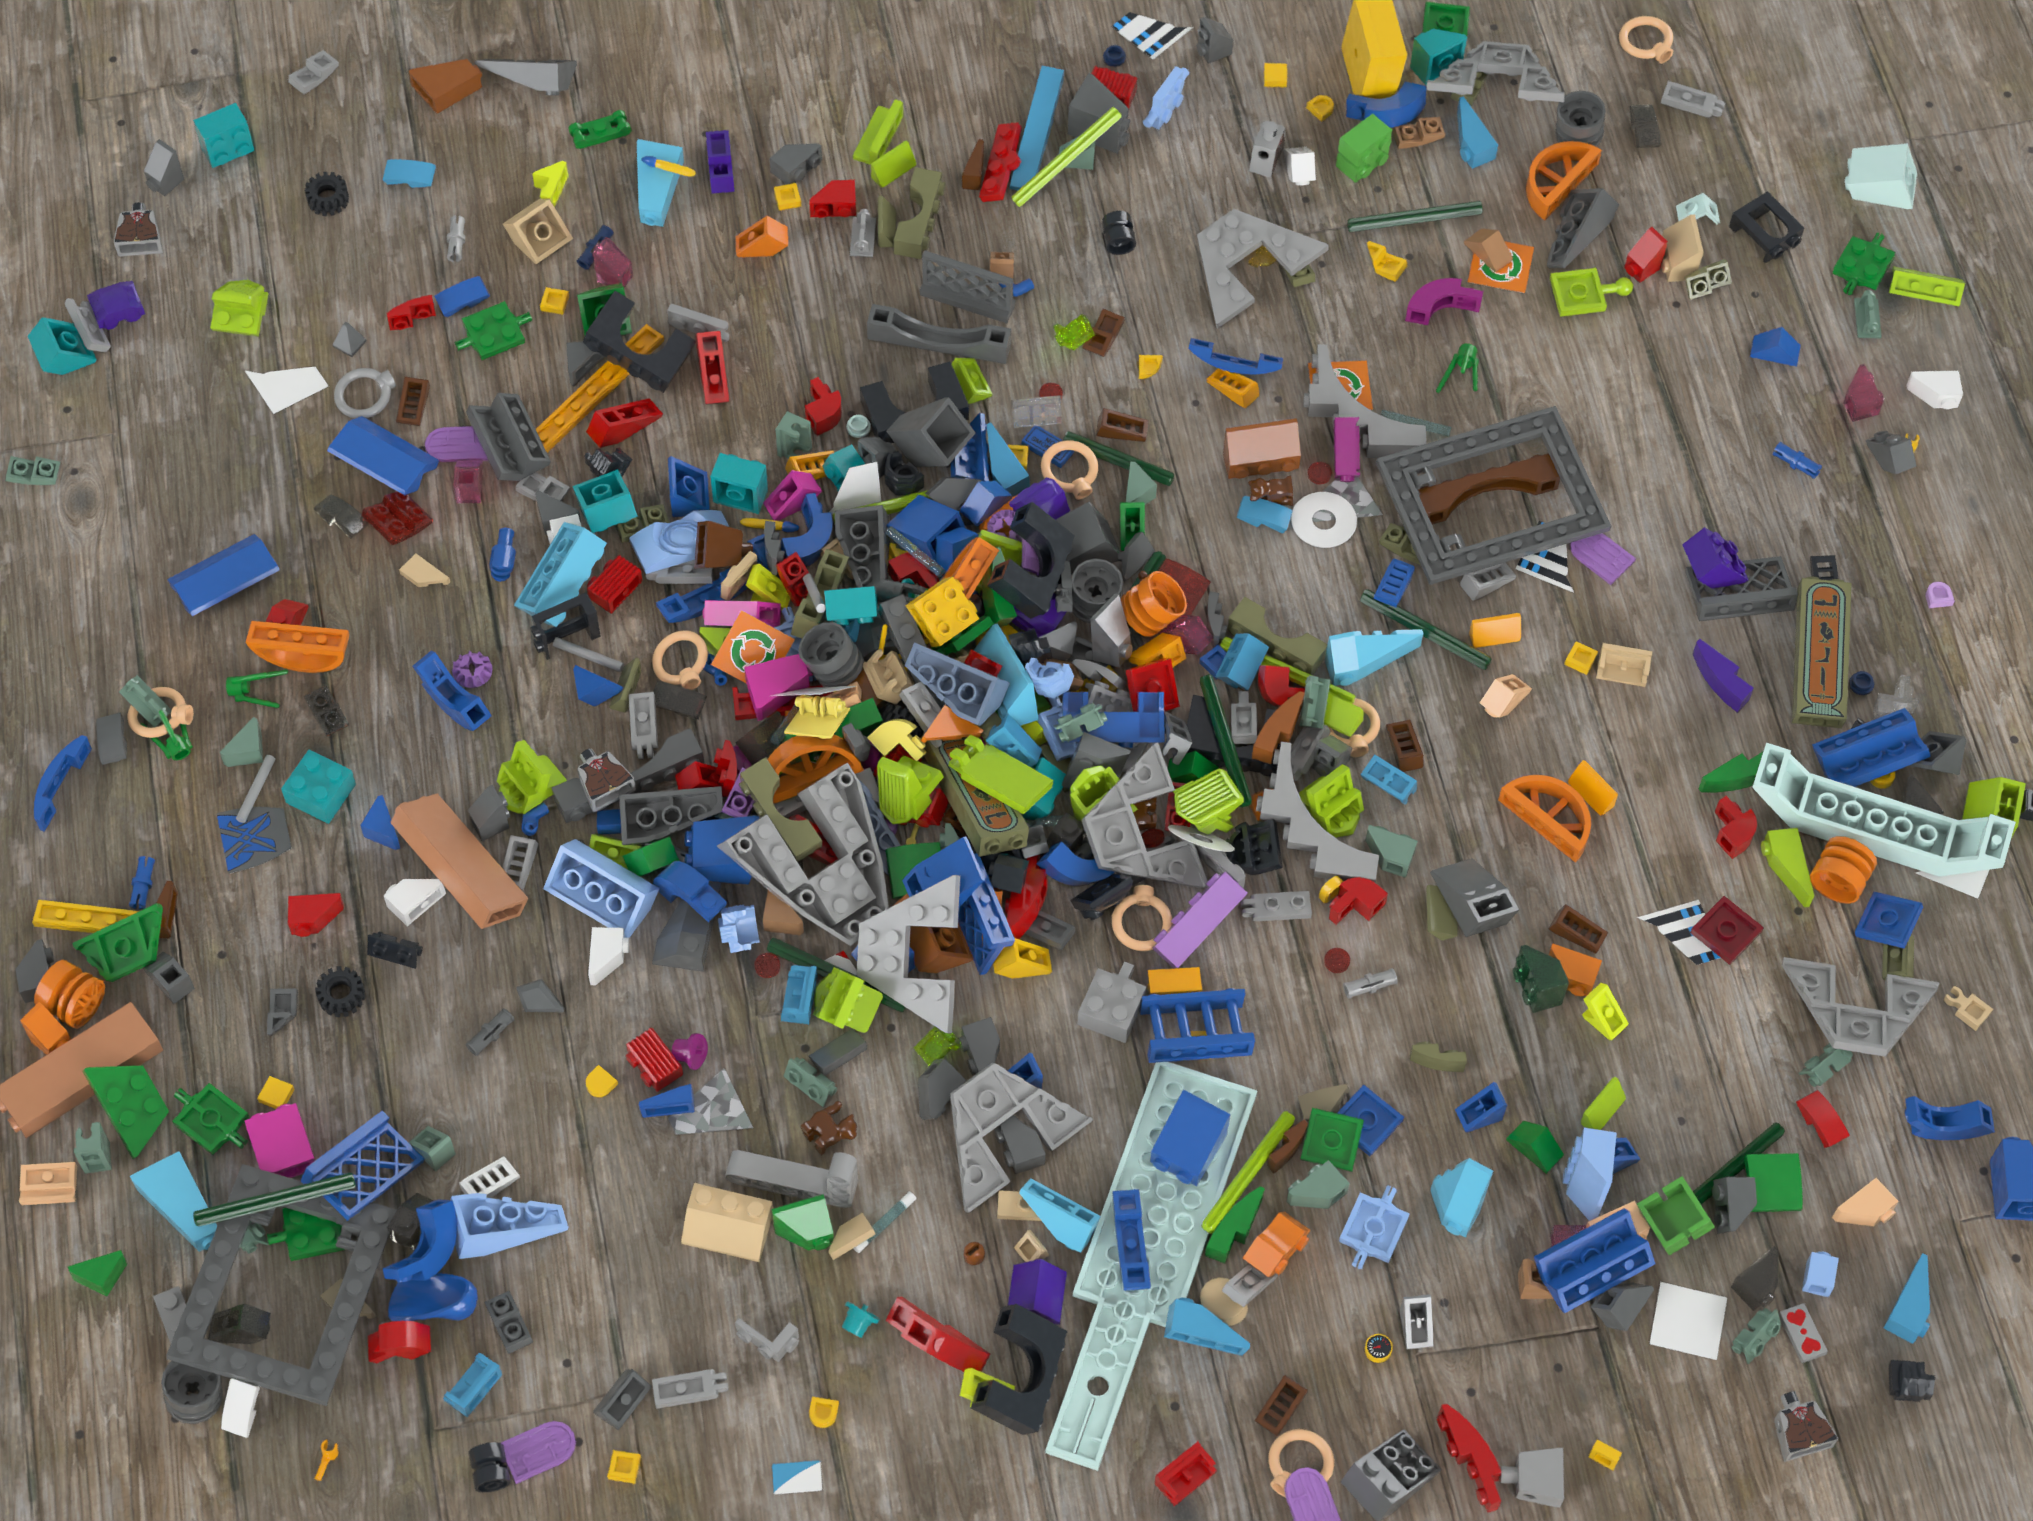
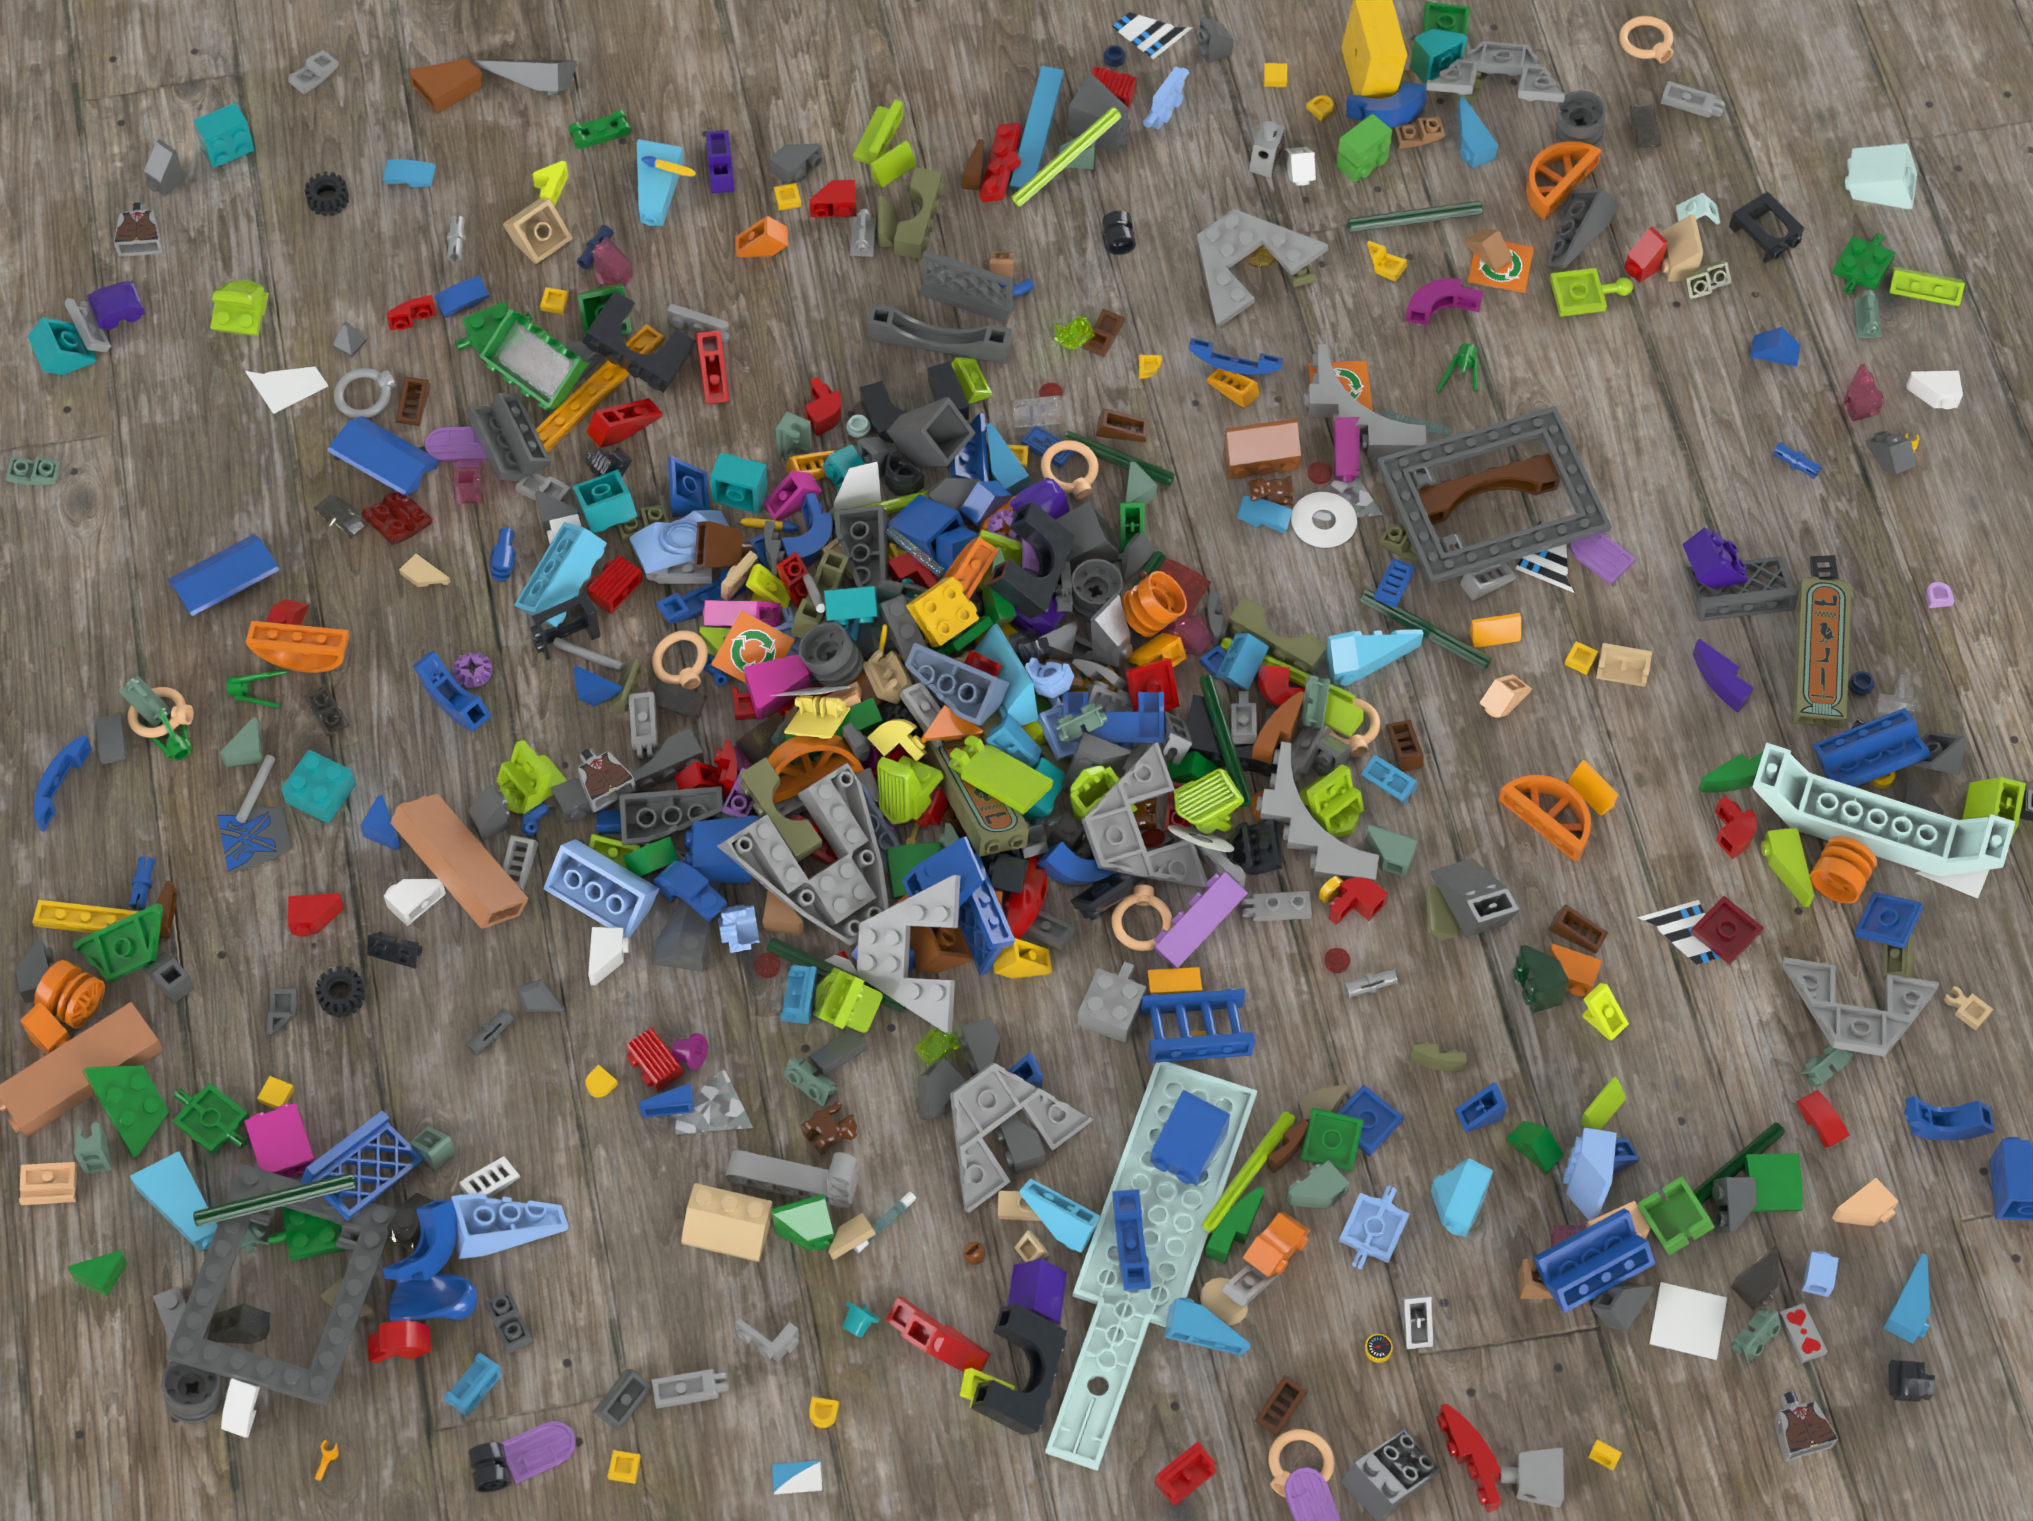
(533, 360): none -> window

